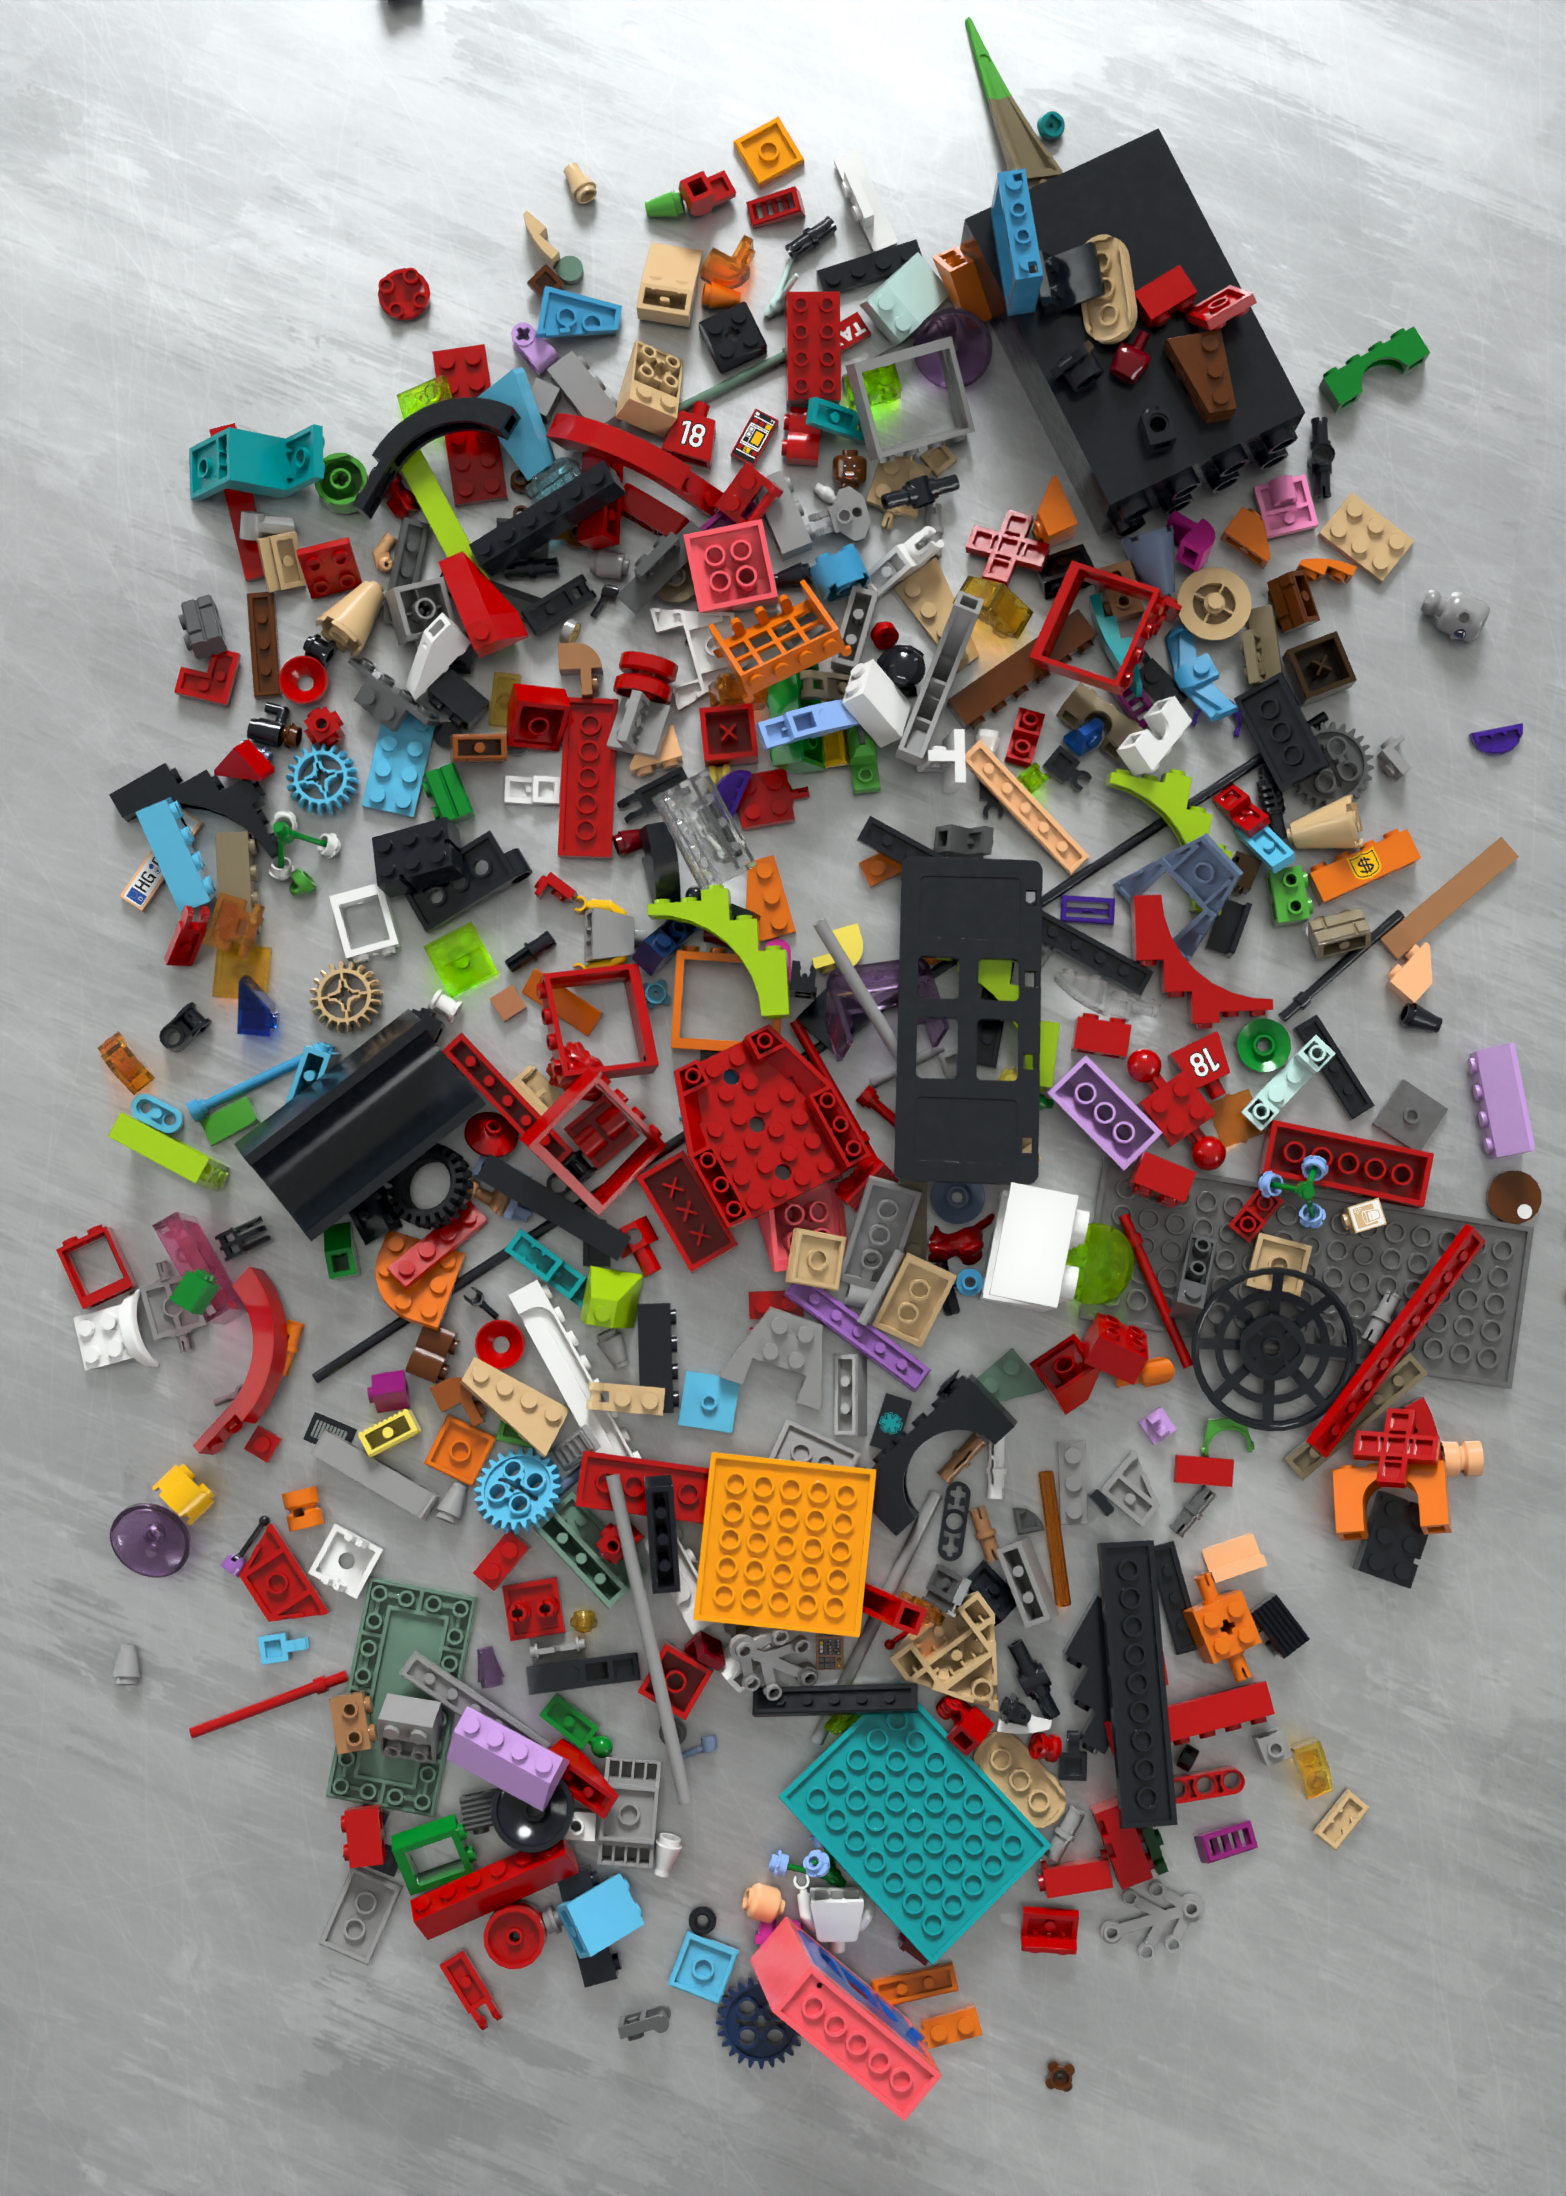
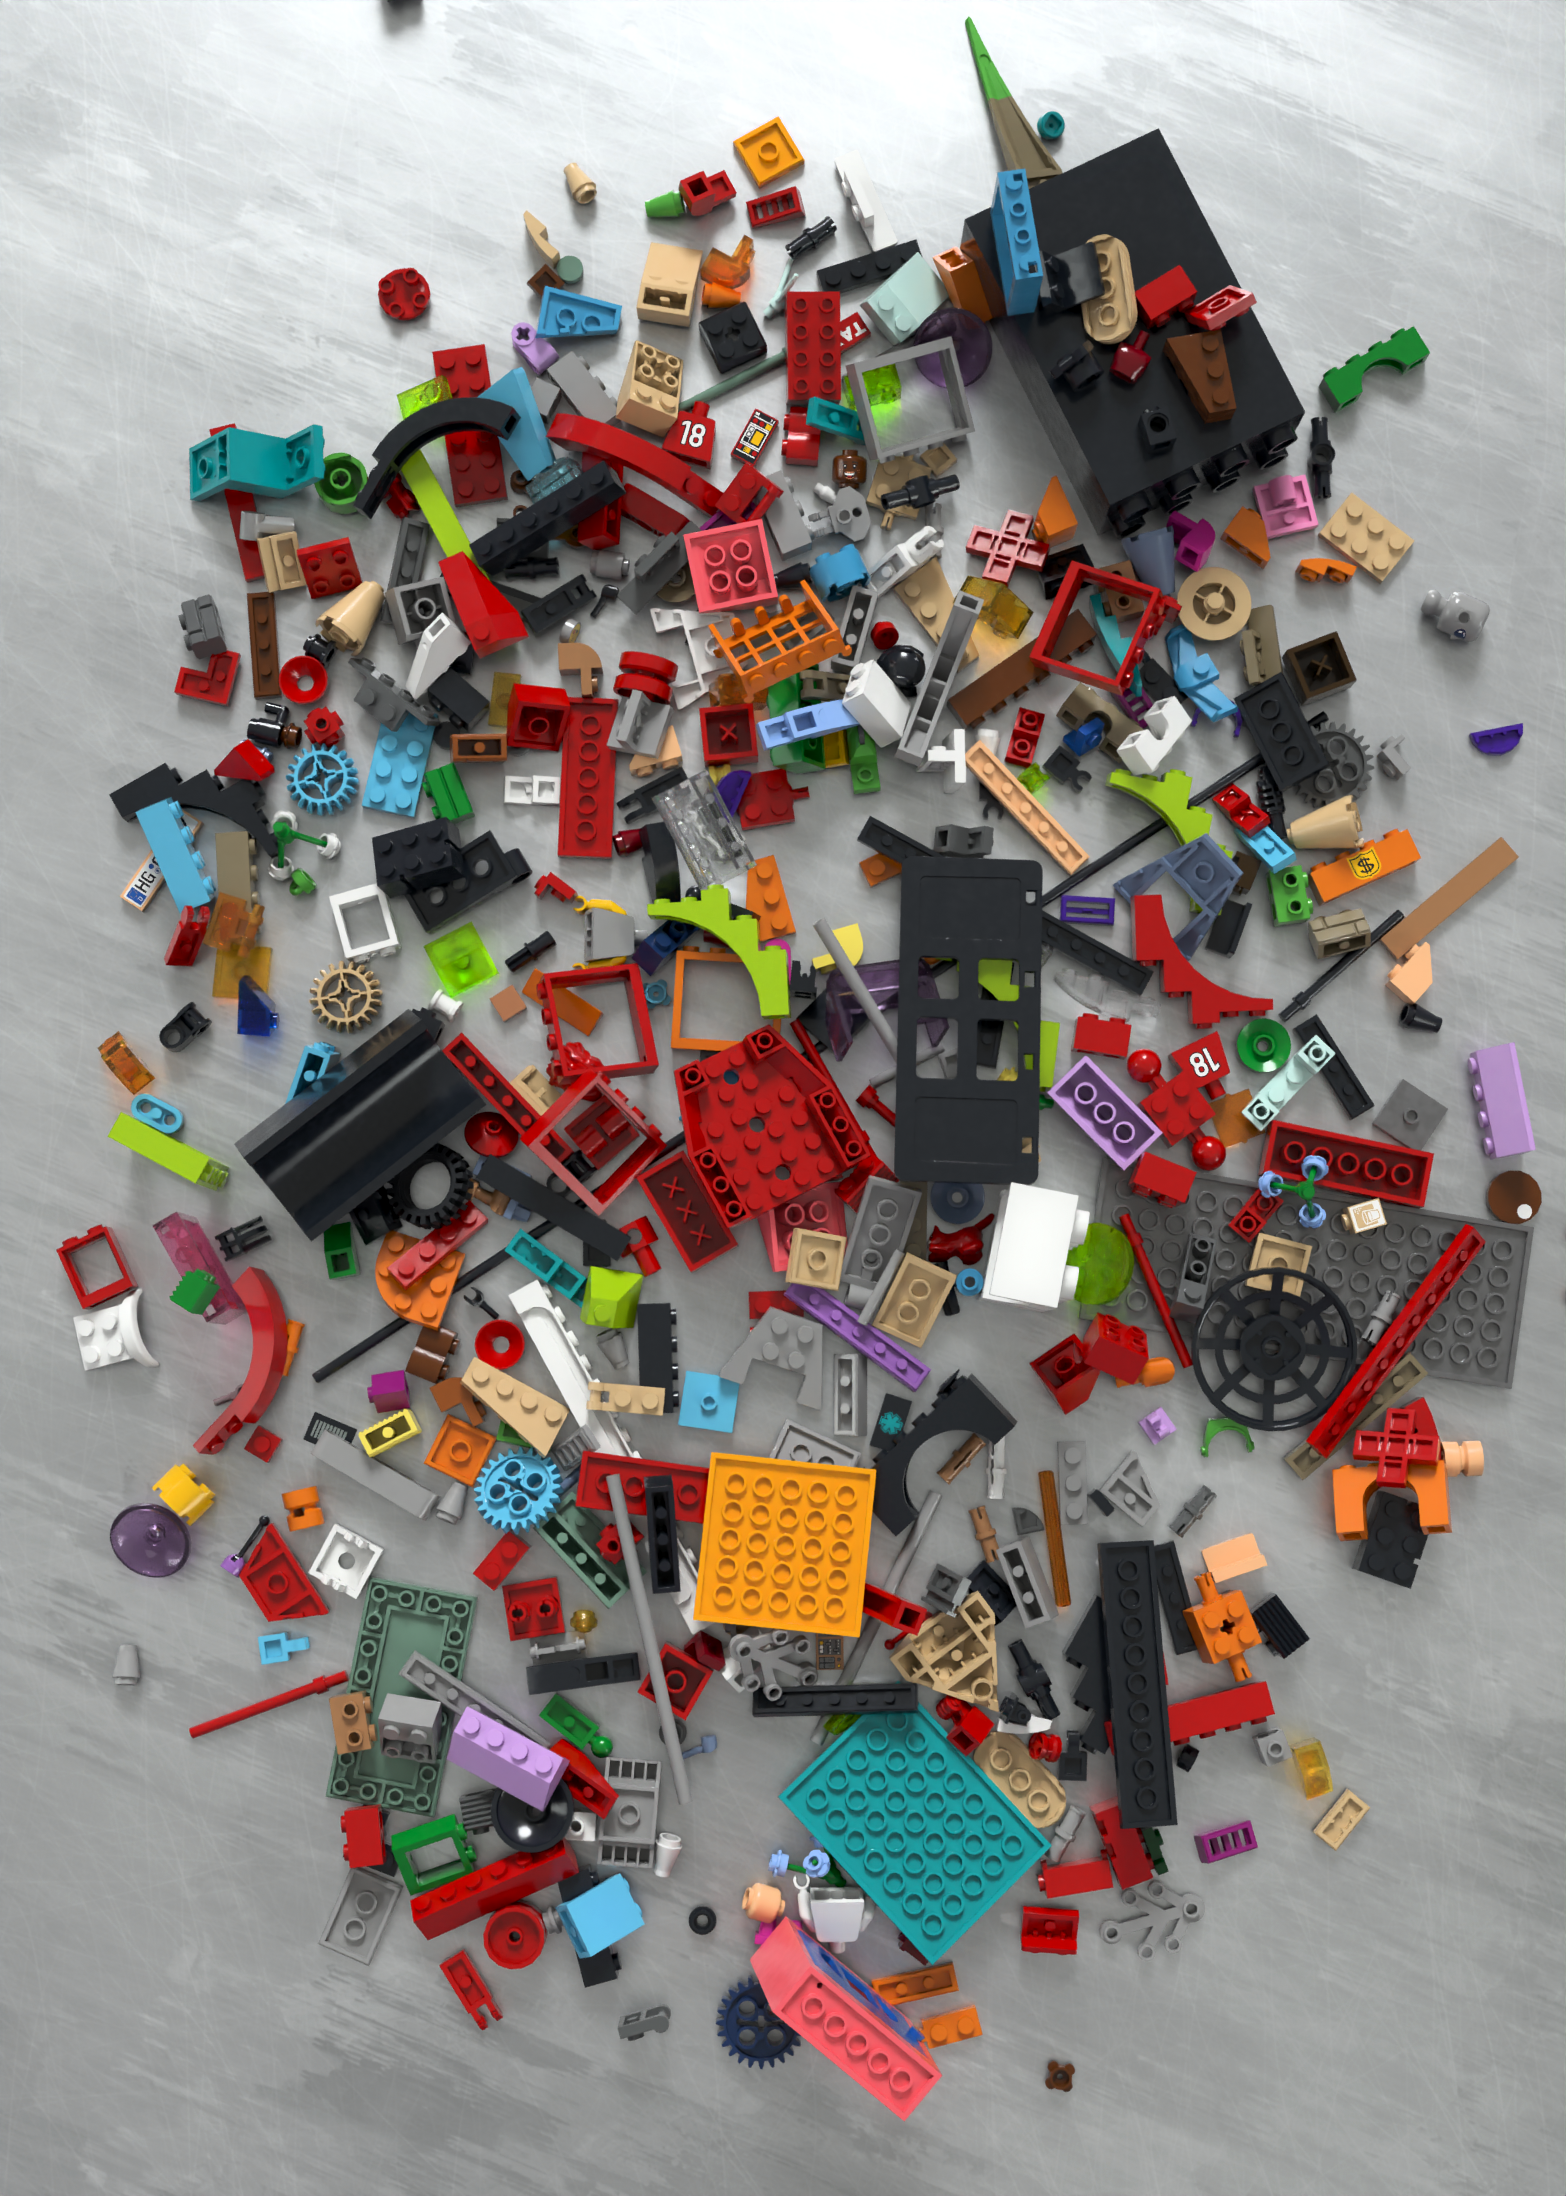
(164, 1315): light grey plate -> none
(201, 1107): dark azure piece -> none
(230, 1120): bright green slope -> none
(381, 553): light nougat arm -> none
(489, 1670): clear purple cone -> none
(703, 1967): medium azure plate -> none
(932, 1615): clear orange plate -> none
(962, 1502): black beam -> none
(1010, 1378): sand green wing -> none
(1203, 1470): red slope -> none
(1216, 1789): red beam -> none
(1293, 601): reddish brown brick -> none

